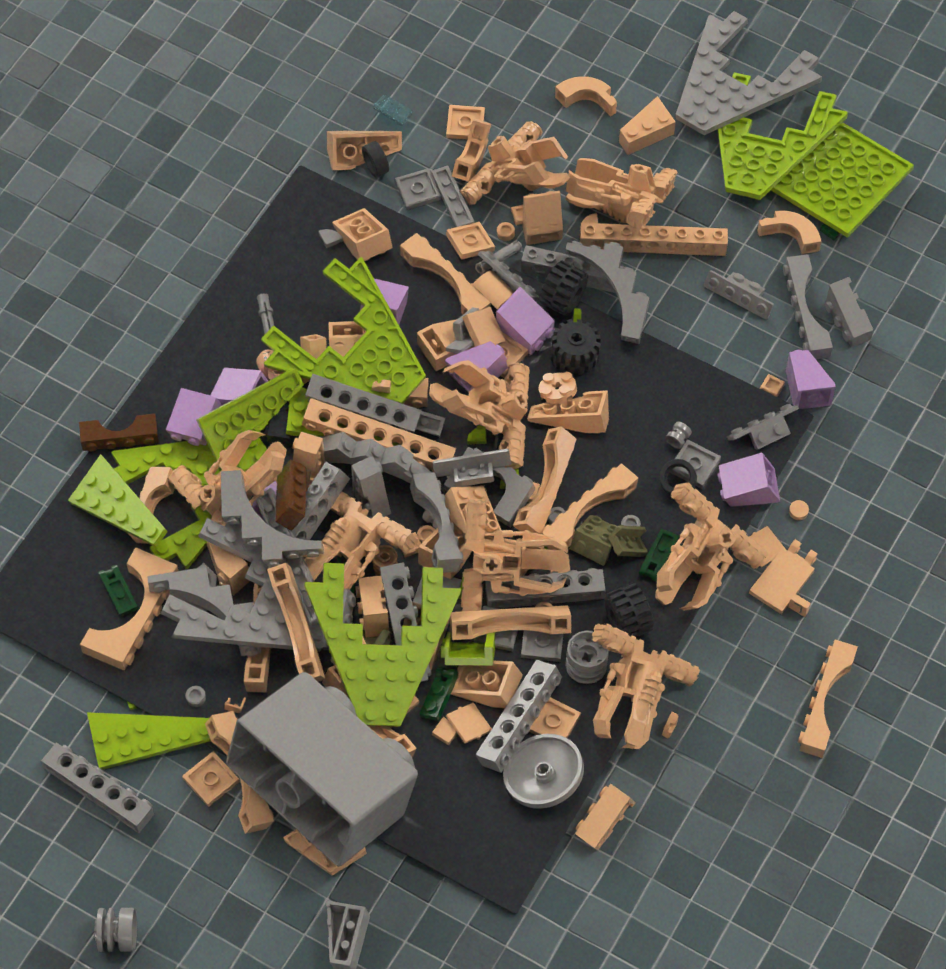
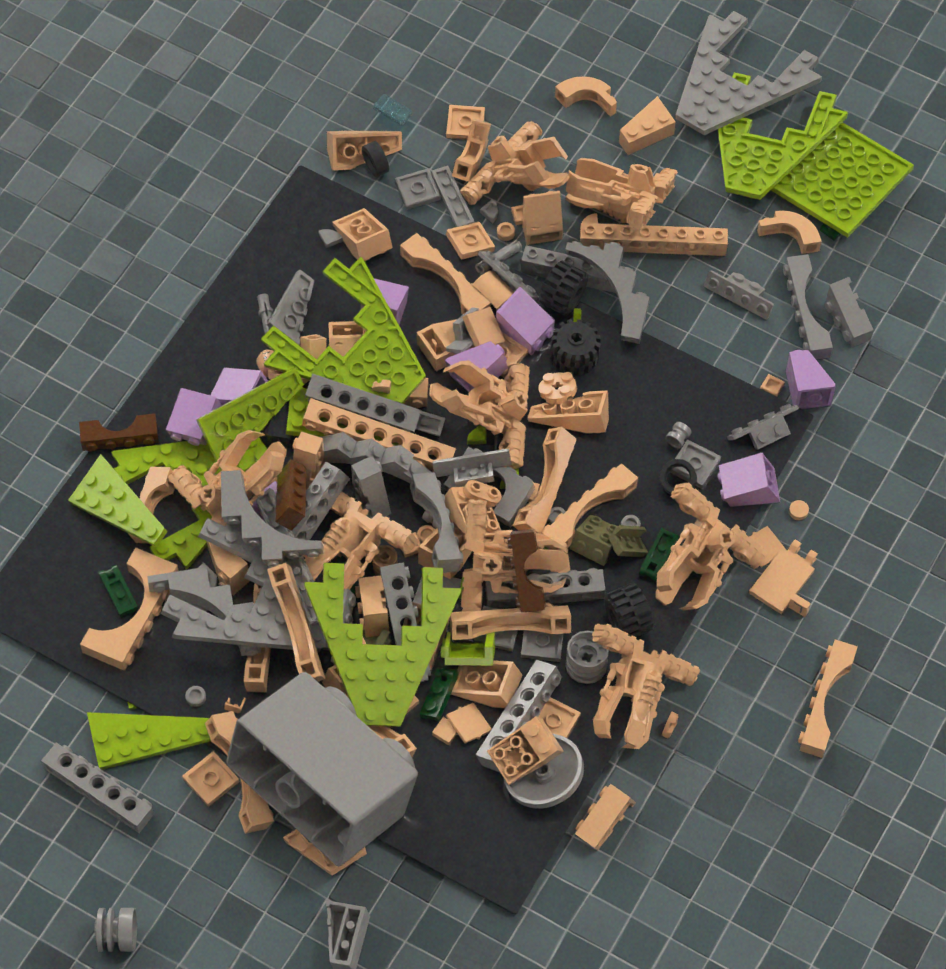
(292, 307): none -> light grey wing
(481, 491): none -> light nougat plate
(490, 211): none -> light grey tile
(525, 750): none -> light nougat slope
(530, 595): none -> reddish brown arch

